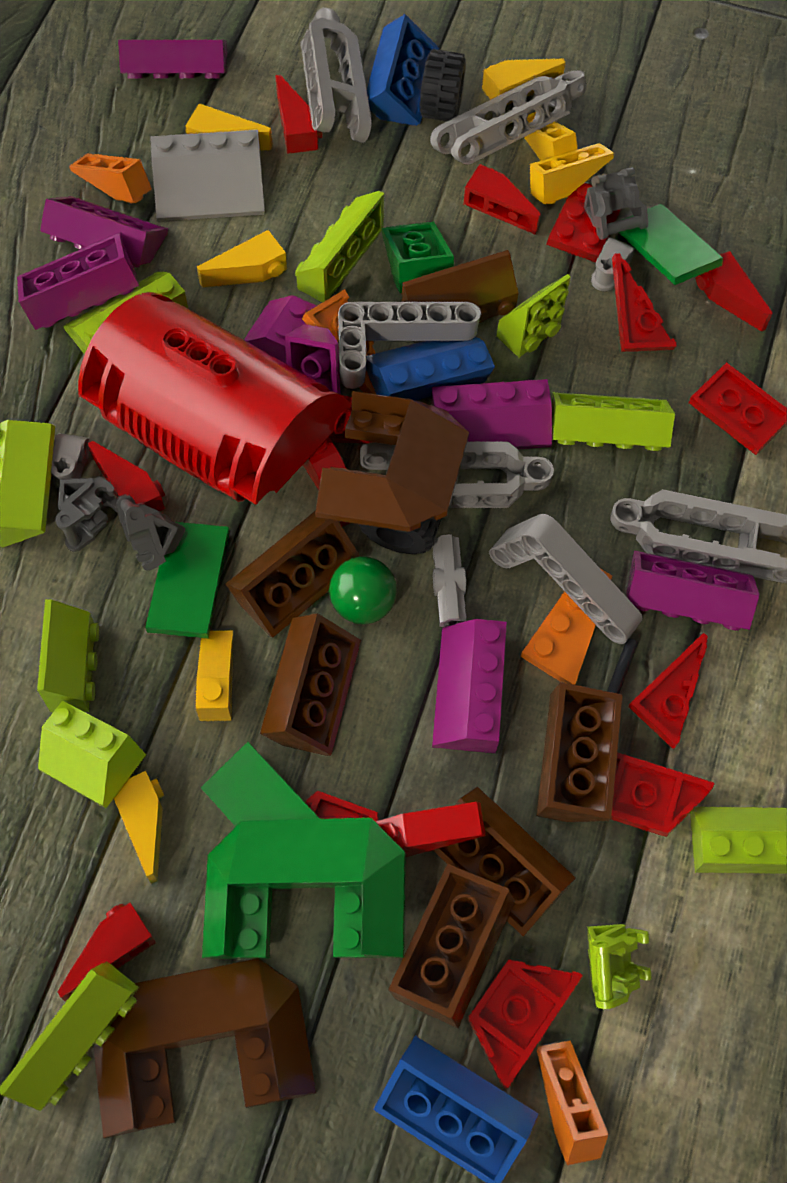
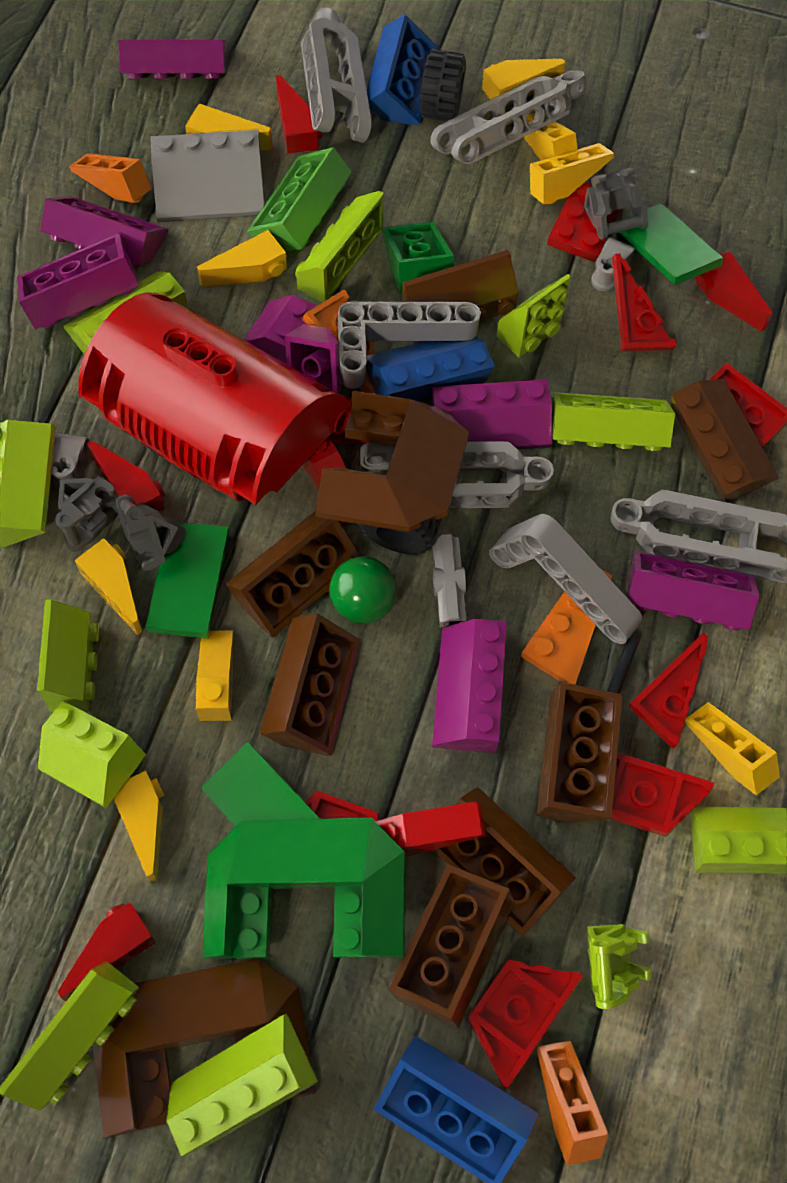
(107, 573): none -> yellow slope
(238, 1086): none -> lime slope
(302, 198): none -> bright green slope
(498, 197): red slope -> none
(722, 439): none -> reddish brown slope
(735, 748): none -> yellow slope

